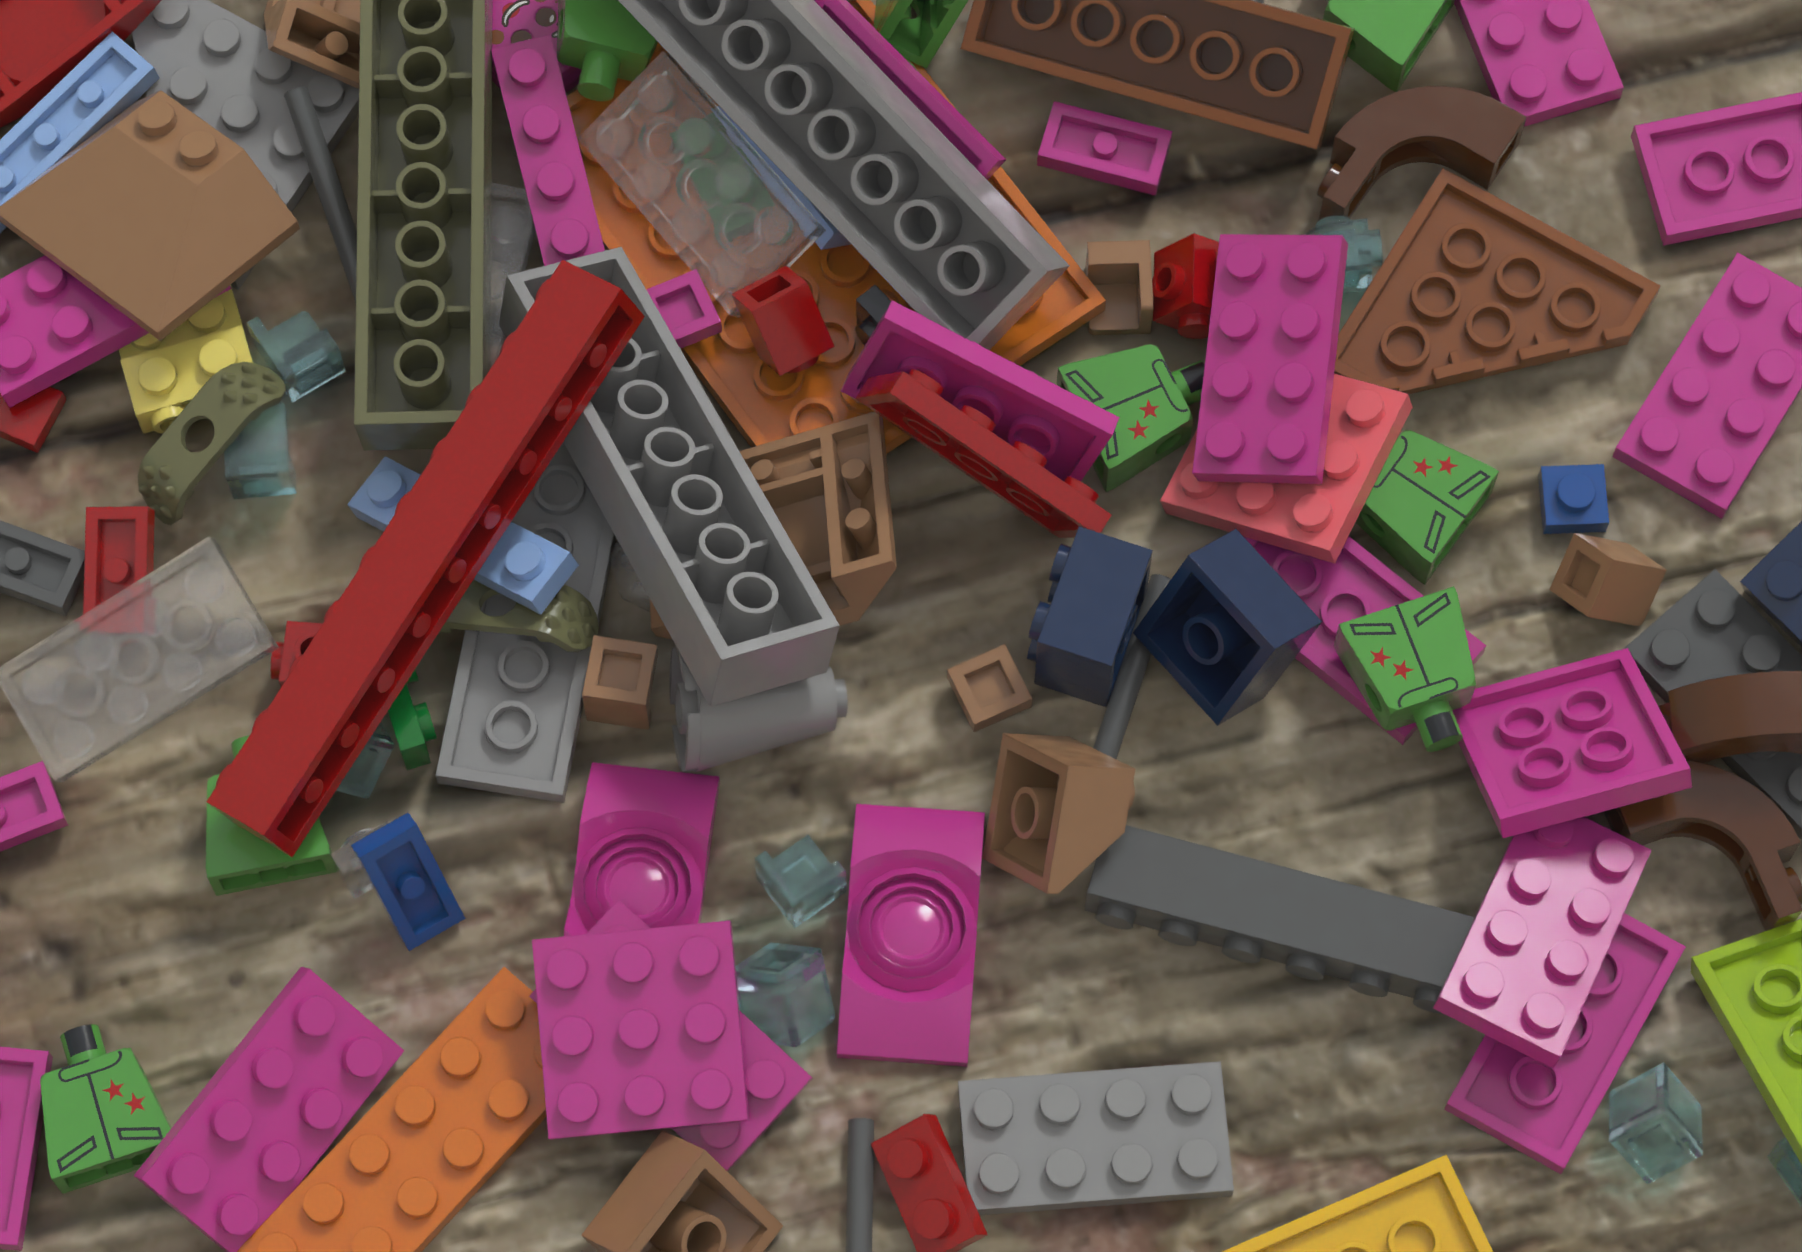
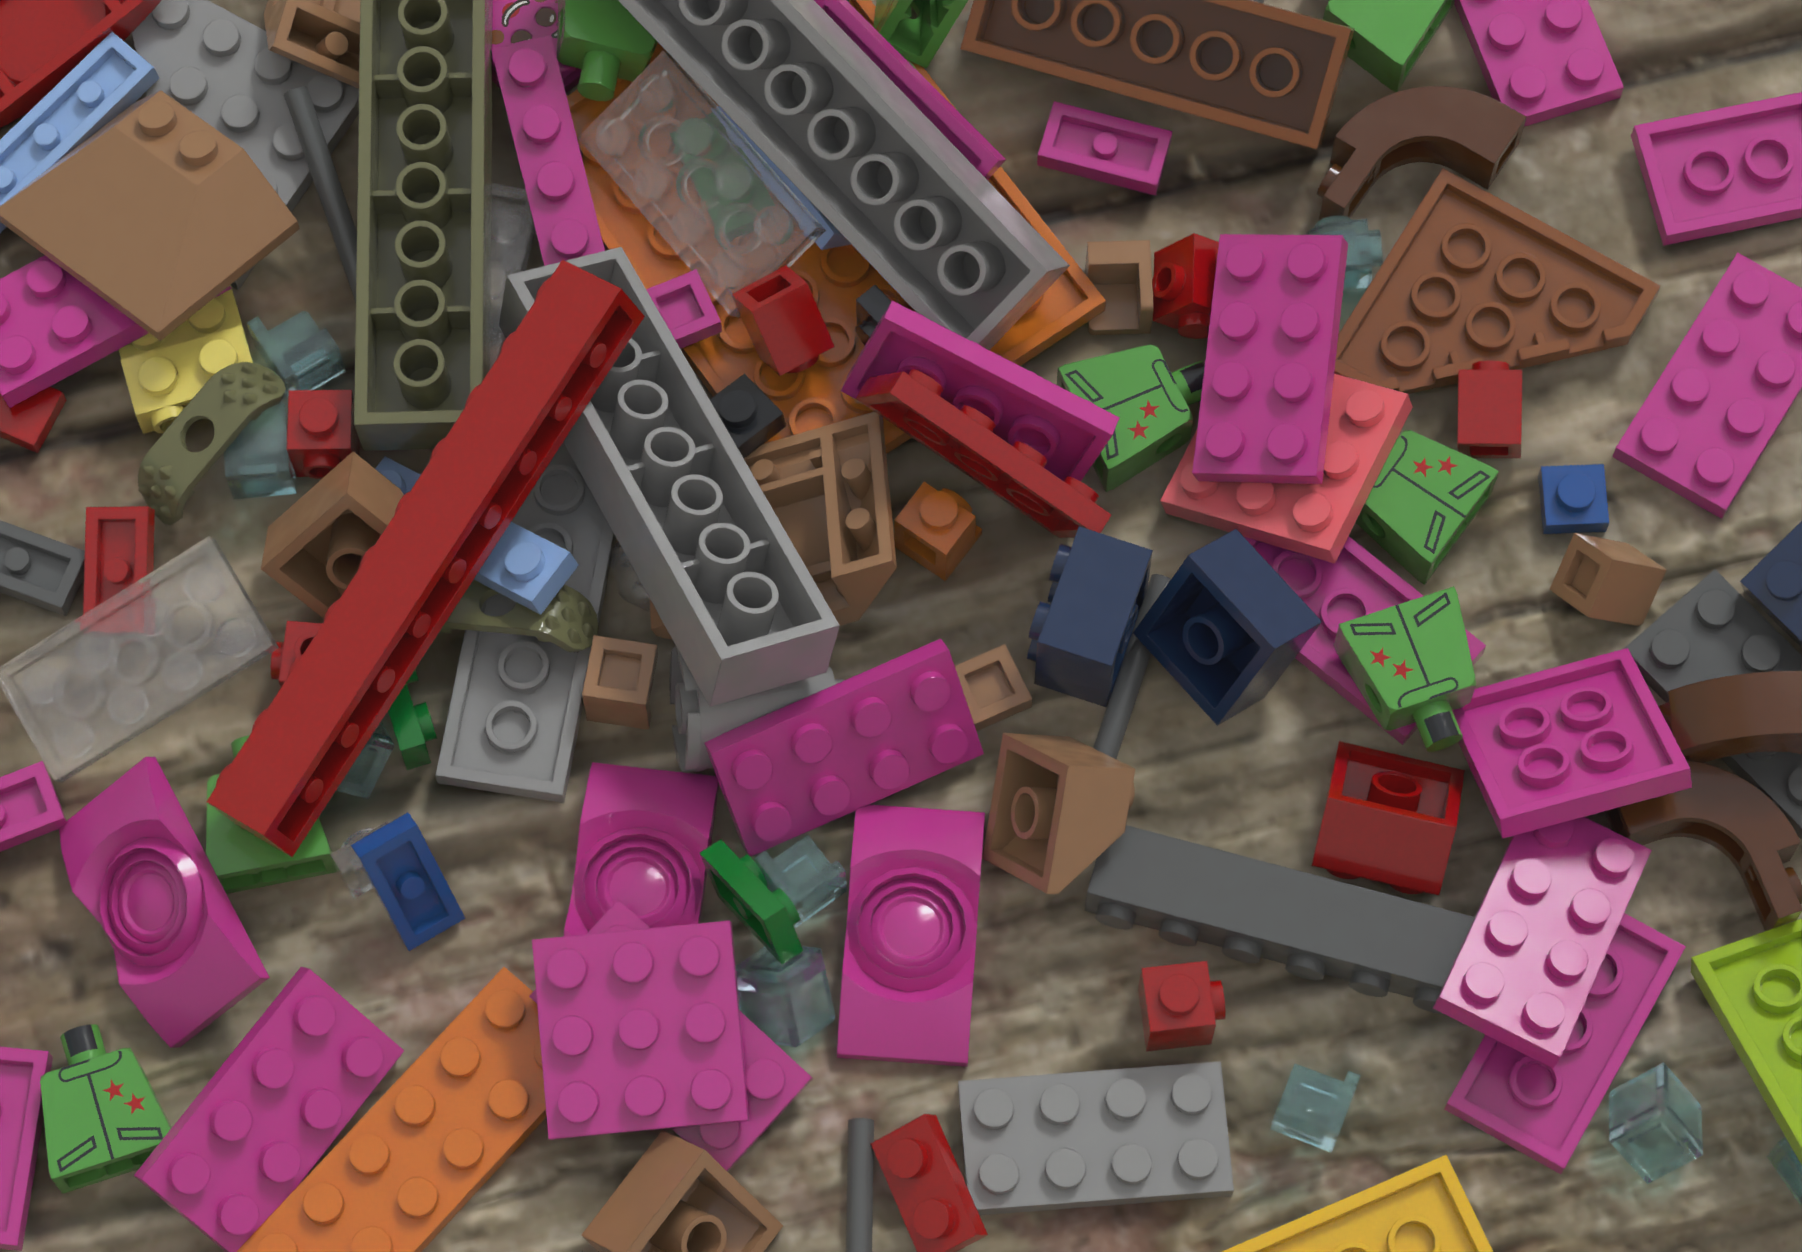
(159, 904): none -> dark pink slope
(320, 430): none -> red brick
(328, 530): none -> medium nougat slope
(746, 894): none -> green plate
(748, 414): none -> black plate
(844, 747): none -> dark pink plate
(936, 529): none -> orange brick
(1179, 1005): none -> red brick
(1314, 1106): none -> clear light blue panel
(1389, 819): none -> red slope
(1490, 410): none -> red brick

